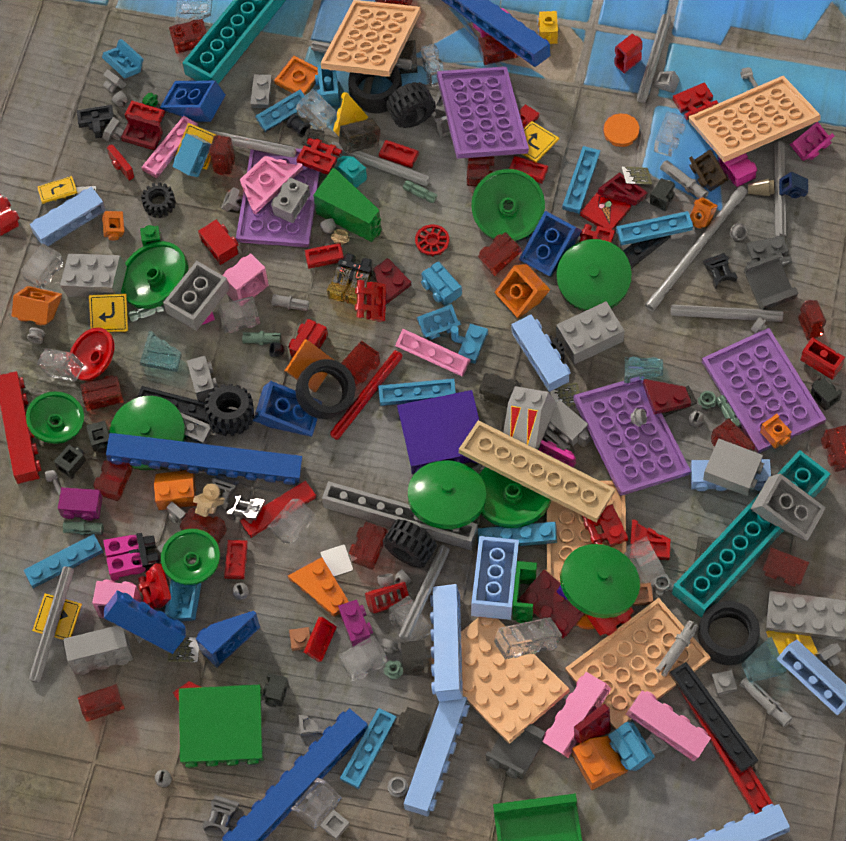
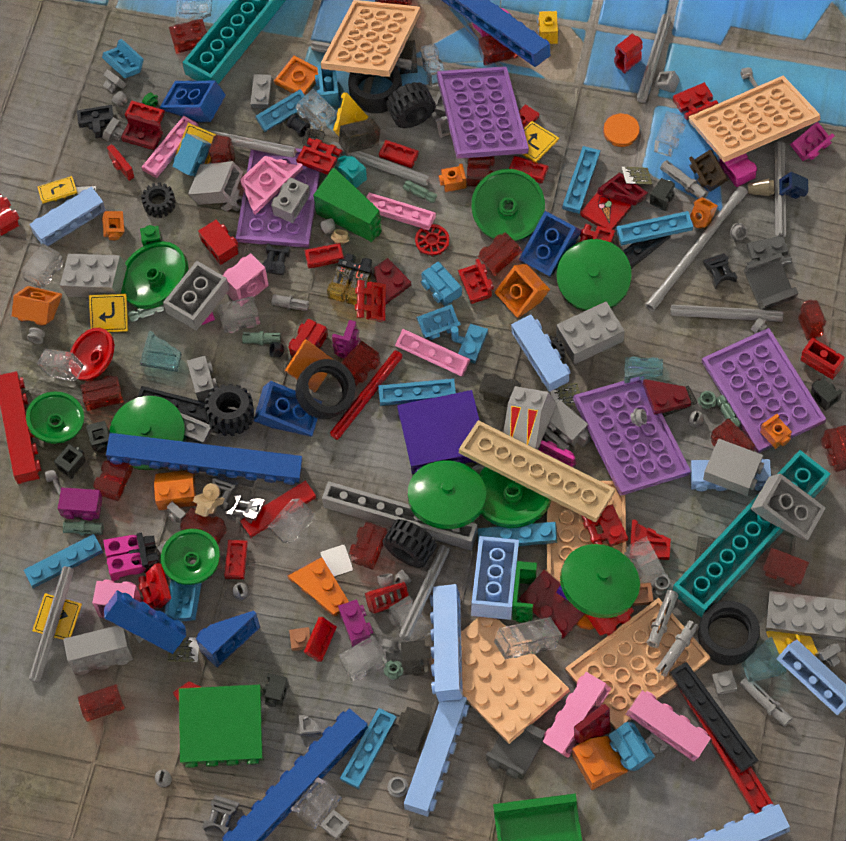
(215, 183): none -> light grey brick
(272, 266): none -> black piece
(345, 344): none -> magenta bracket
(402, 211): none -> bright pink tile
(453, 178): none -> orange brick
(476, 282): none -> red bracket
(655, 638): none -> light grey pin

